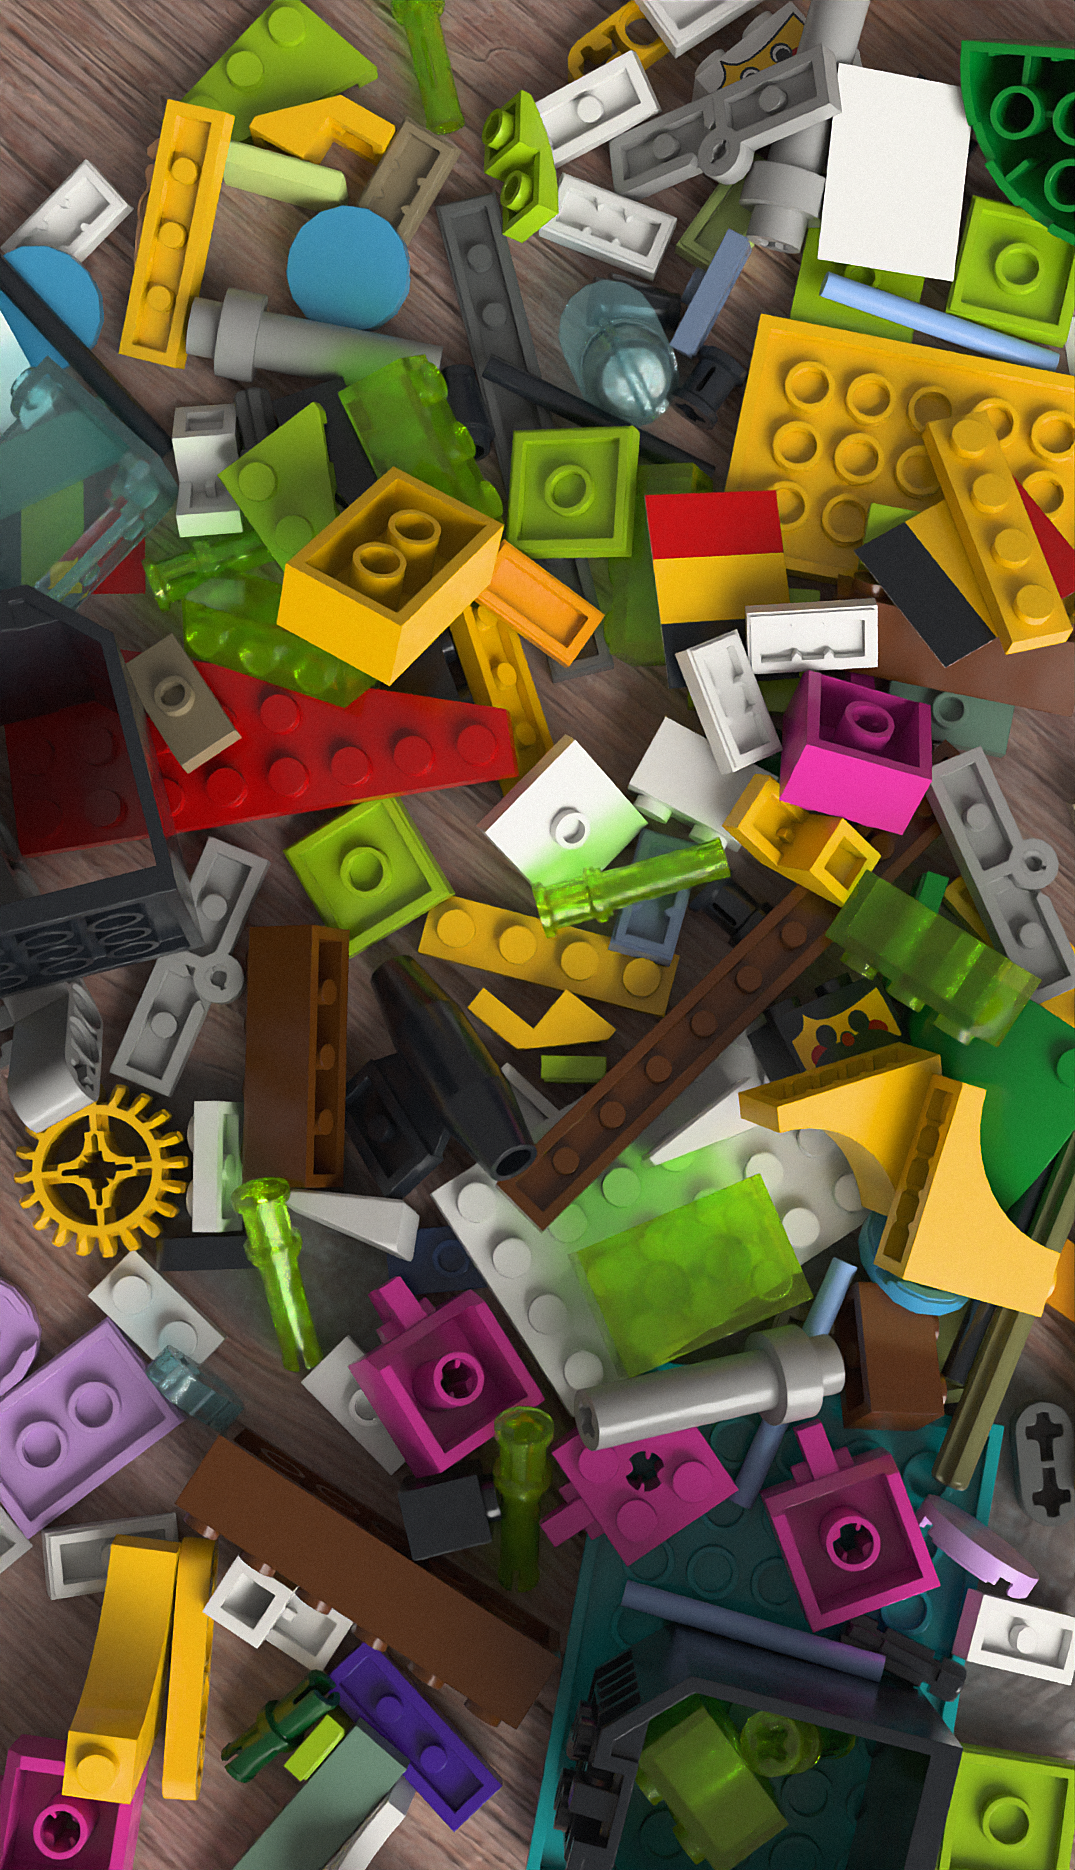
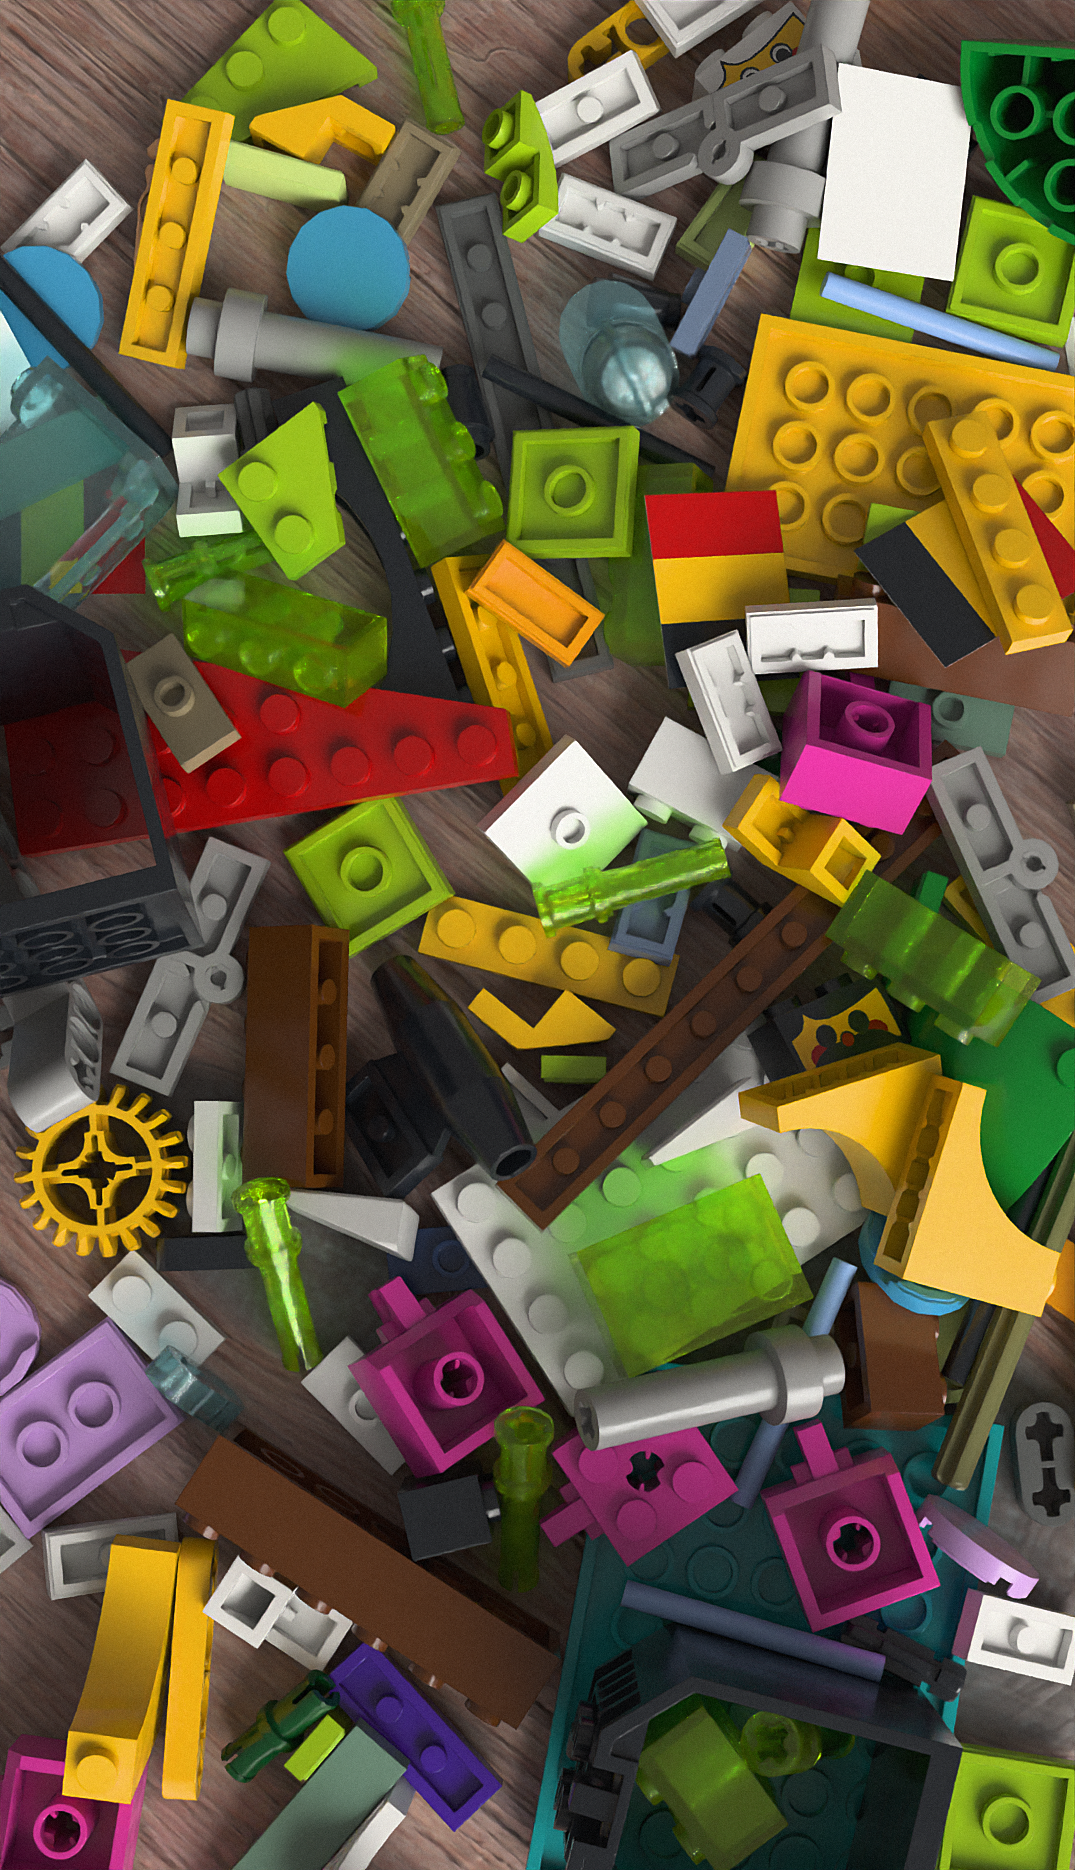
(389, 575): yellow brick -> none

